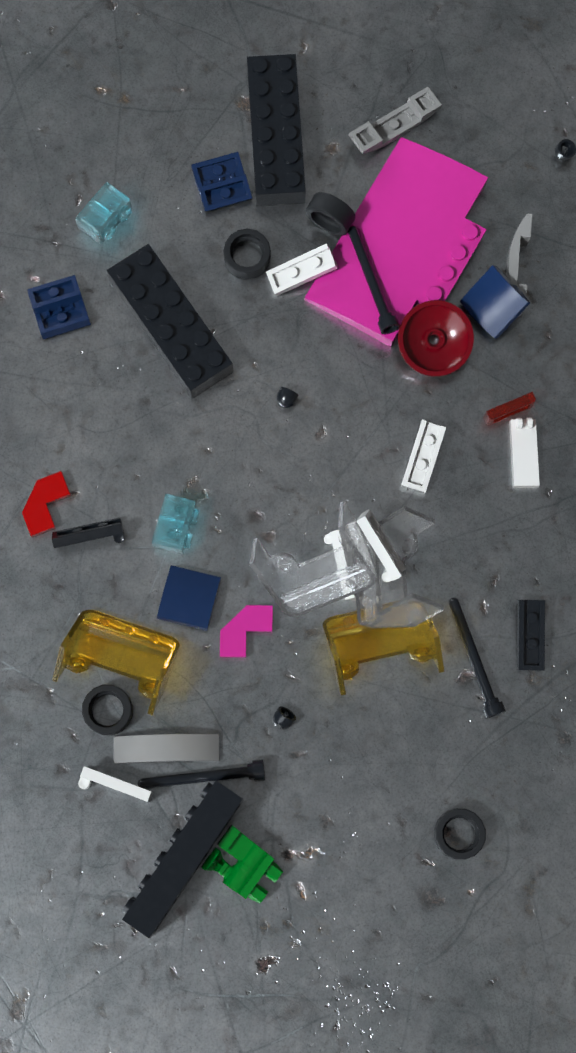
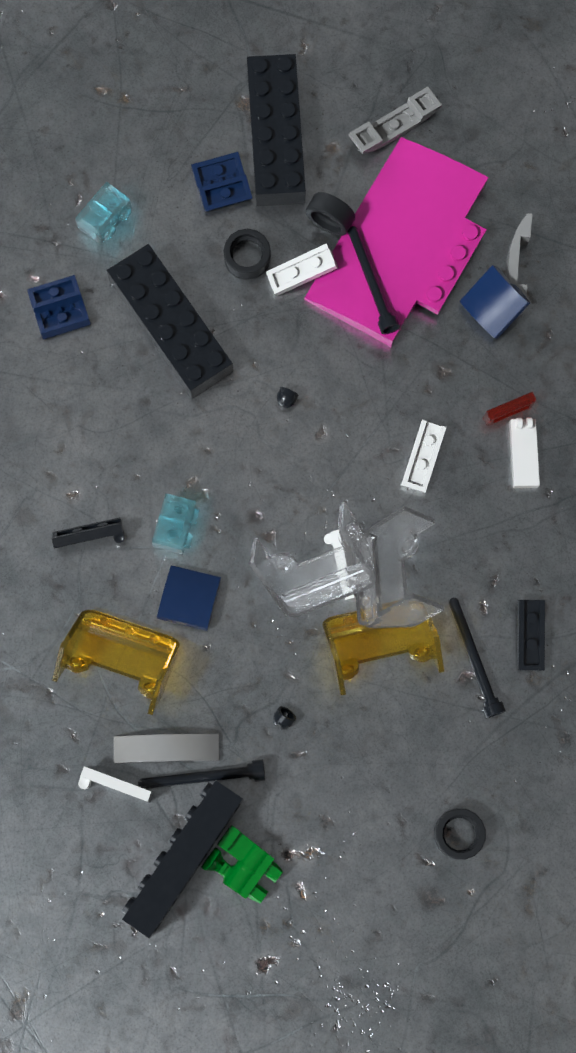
(45, 492): red tile -> none
(102, 690): black tyre -> none
(250, 619): dark pink tile -> none
(382, 546): white hinge -> none
(453, 334): dark red dish -> none
(569, 151): black hinge -> none

